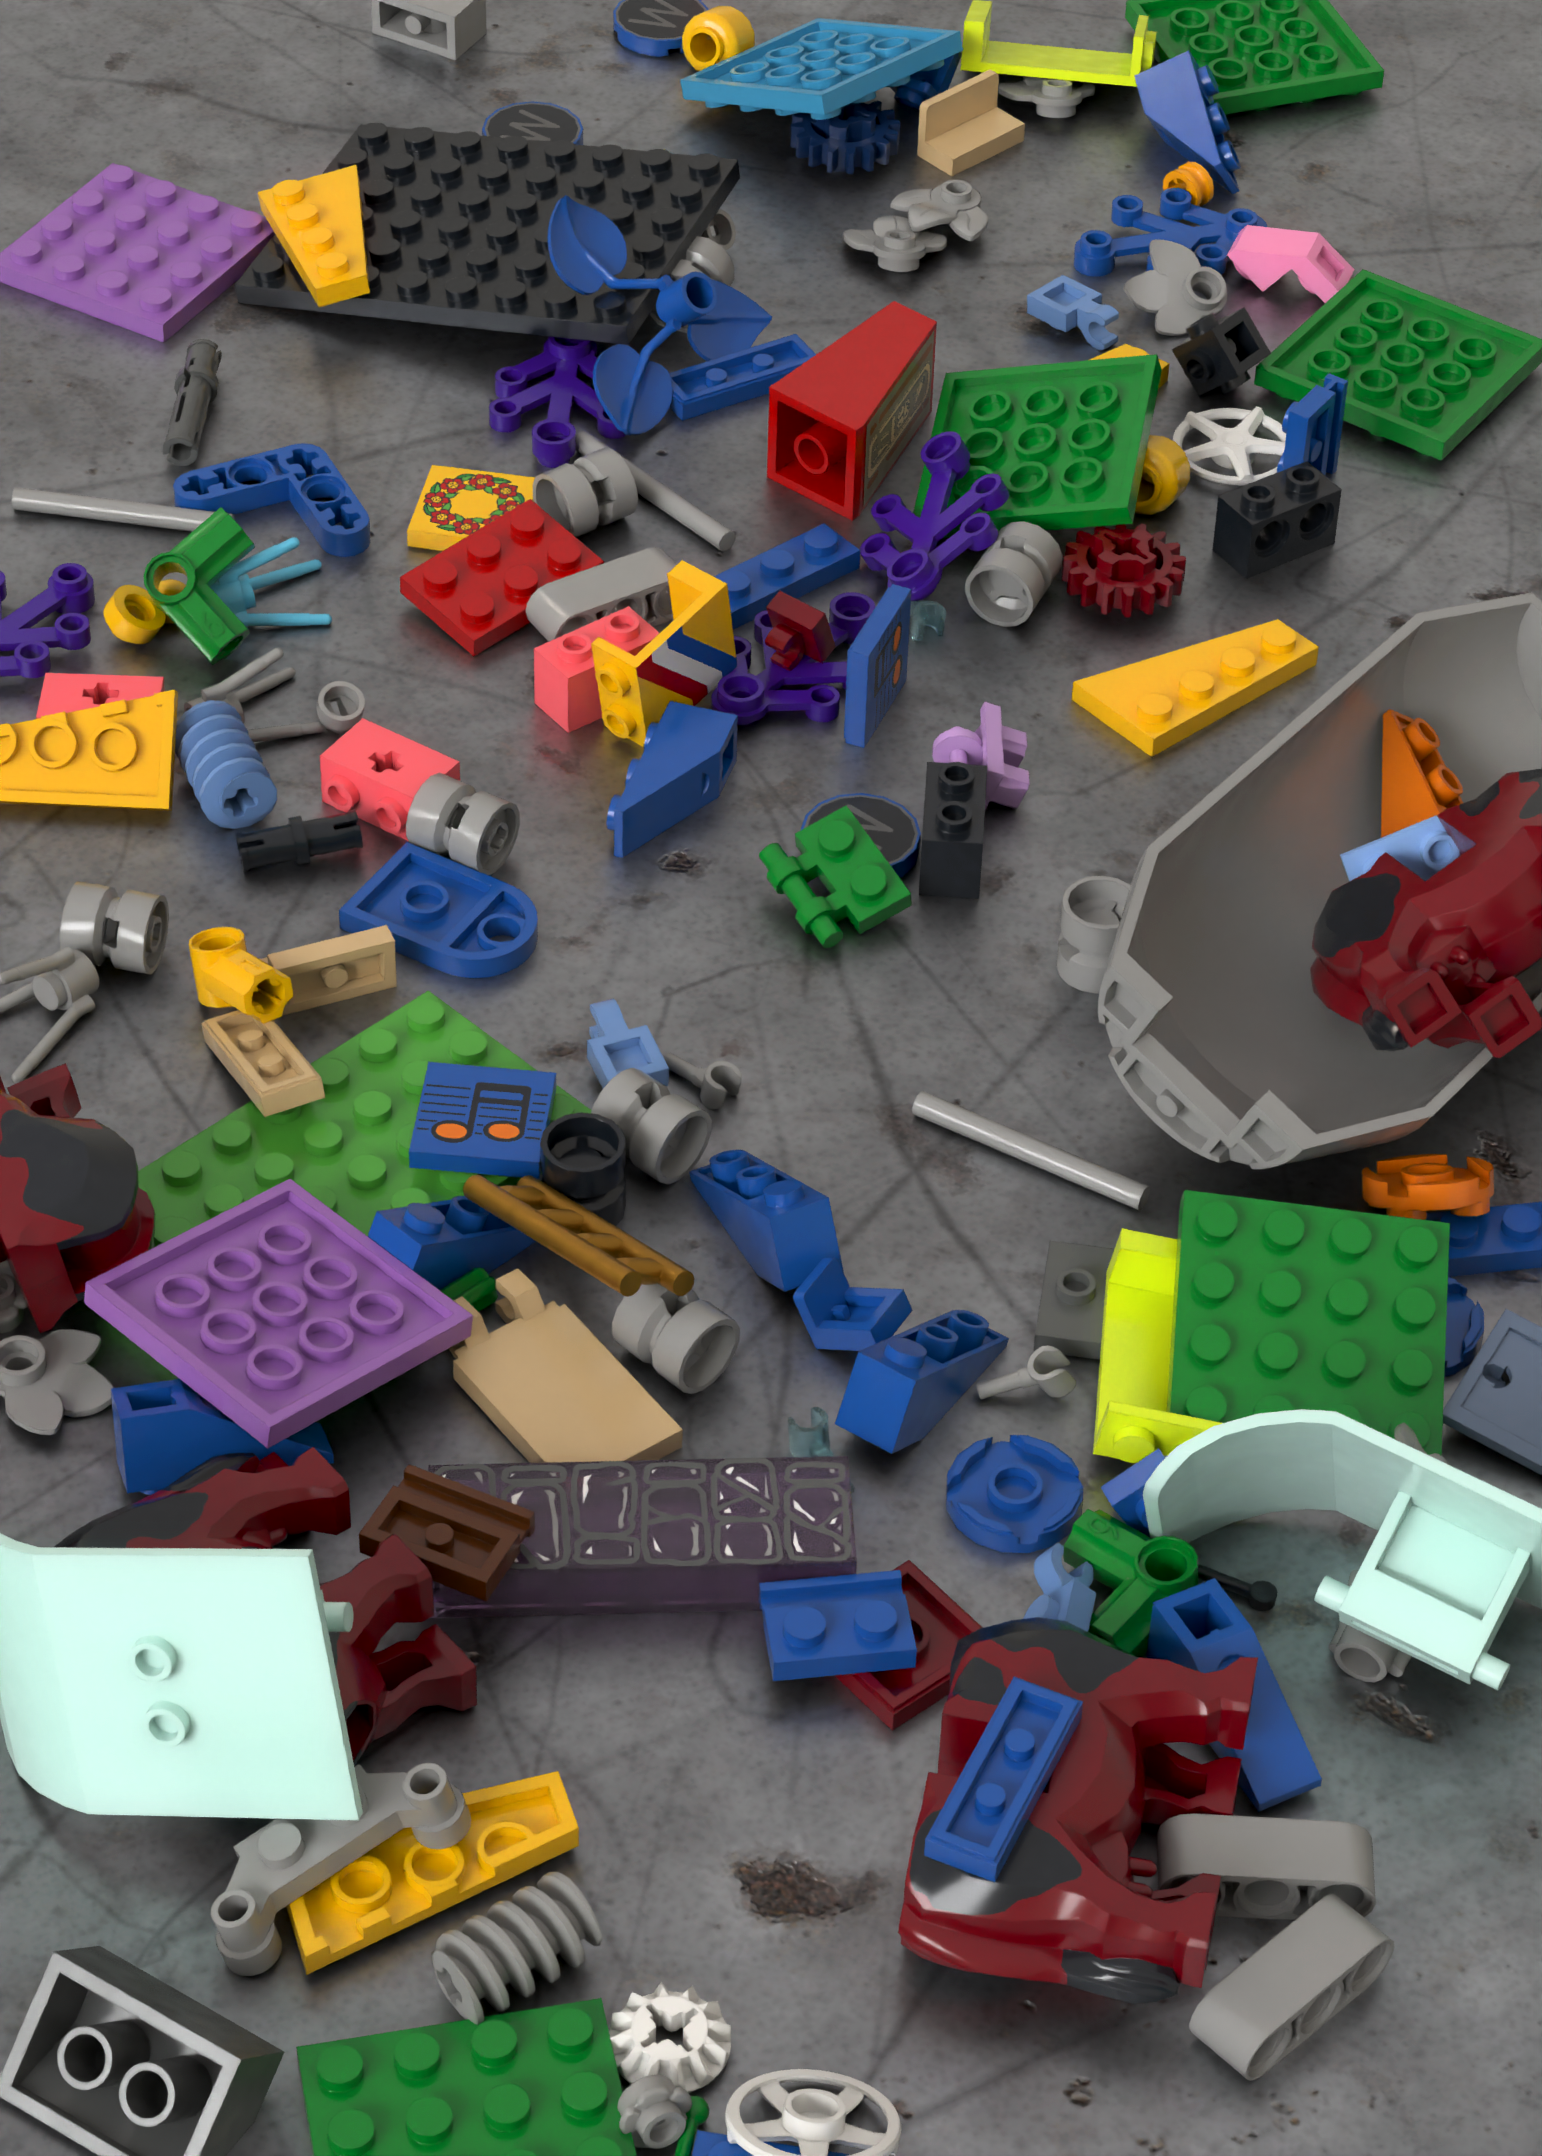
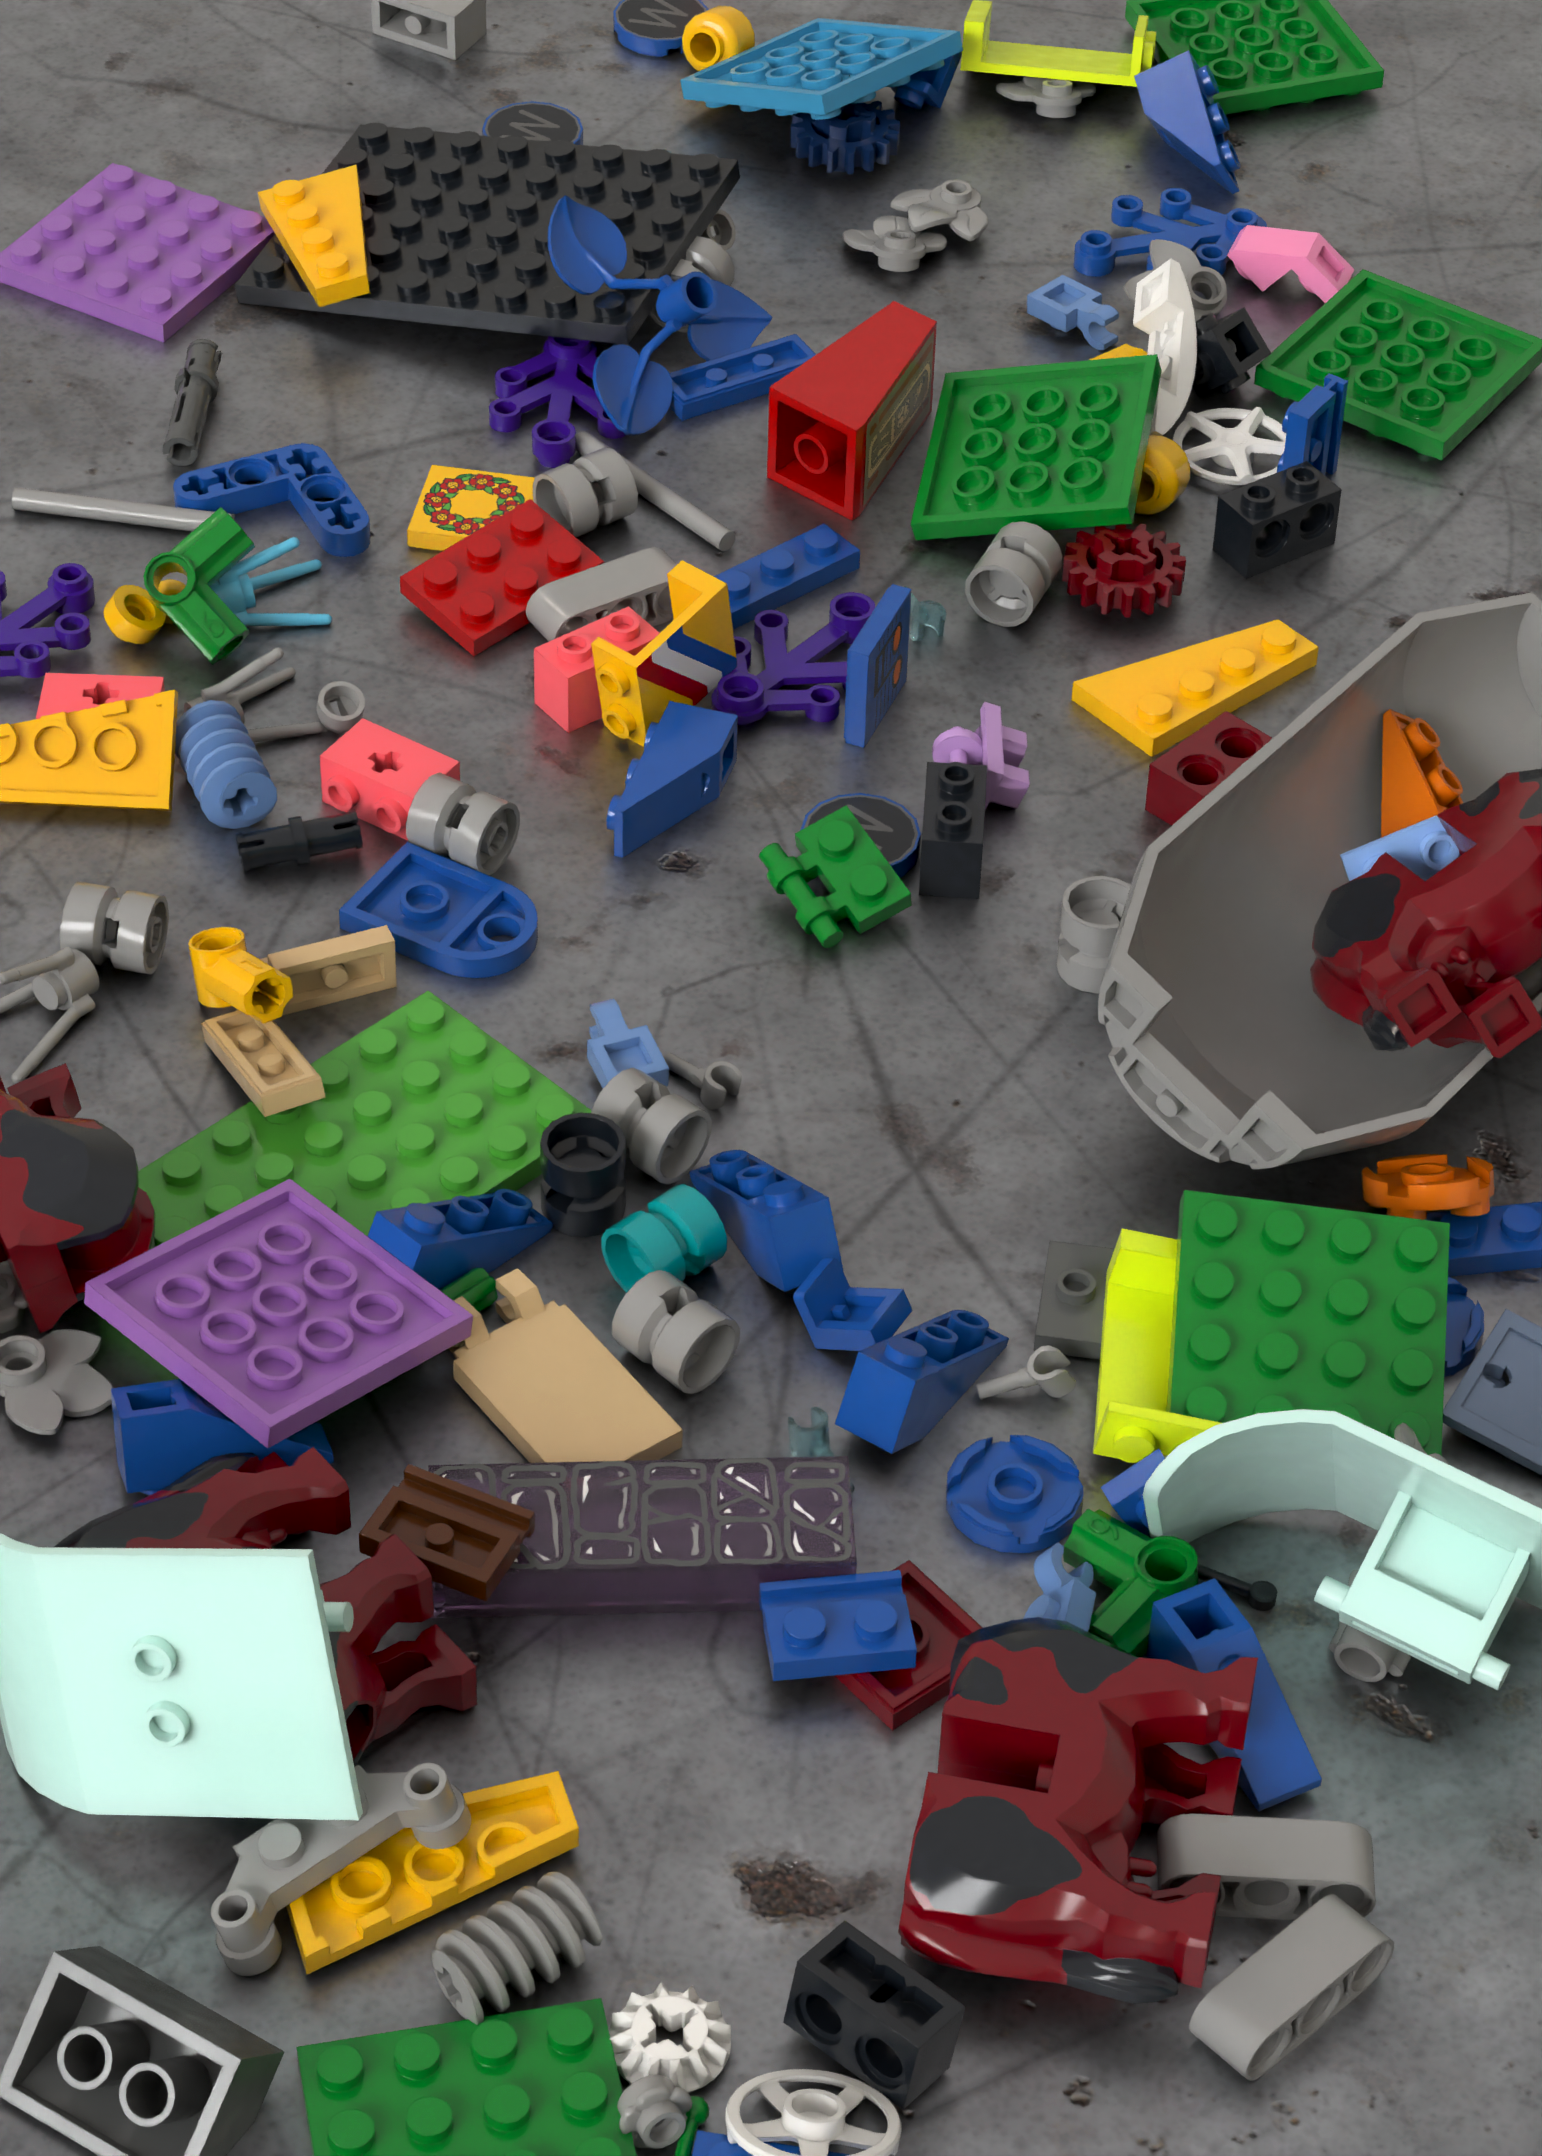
(482, 1120): blue tile -> none
(578, 1235): pearl gold bar -> none
(675, 1236): none -> teal wheel
(797, 631): dark red tile -> none
(873, 2014): none -> black brick
(922, 565): dark purple plant -> none
(966, 125): tan panel -> none
(1003, 1779): blue tile -> none
(1031, 1150): light grey bar -> none
(1167, 315): none -> white slope
(1193, 179): light orange bush -> none
(1199, 765): none -> dark red brick

